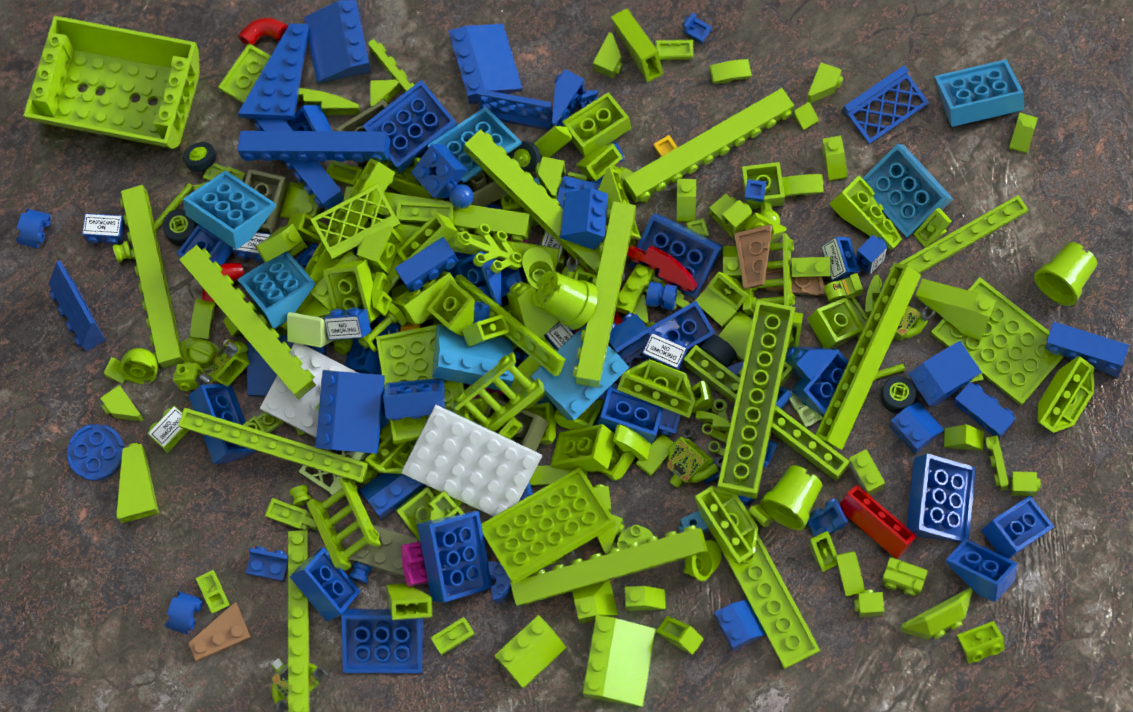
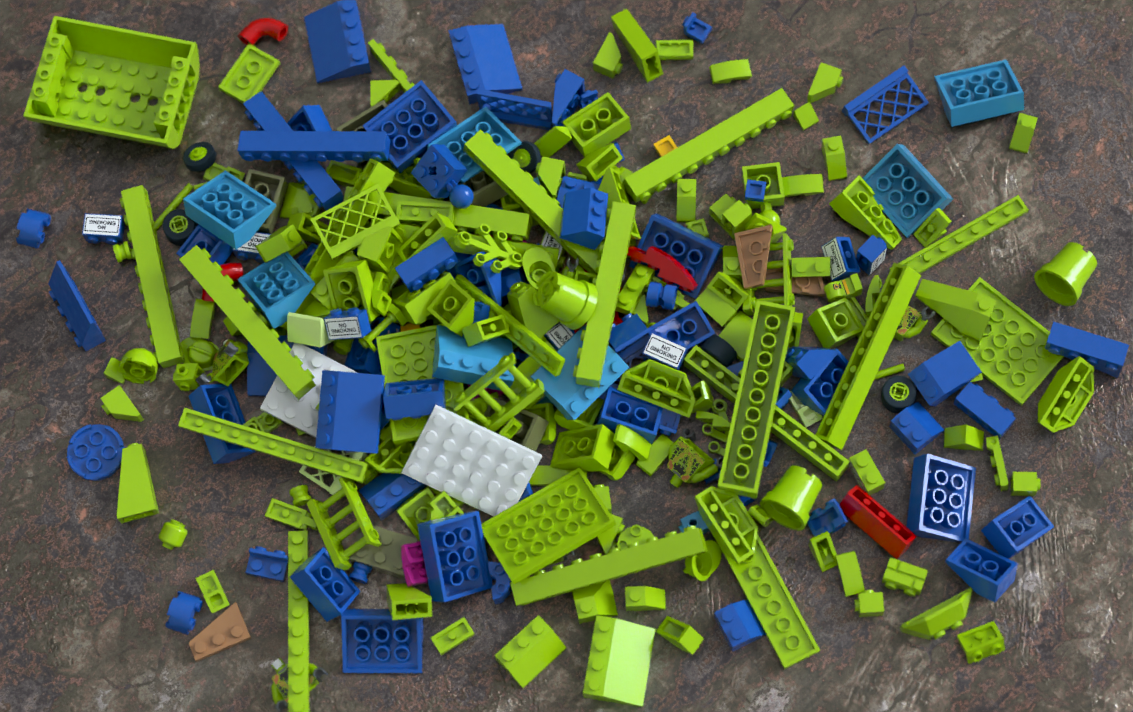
(167, 432): brick -> none
(173, 534): none -> lime head
(279, 83): blue wing -> none
(328, 102): lime slope -> none

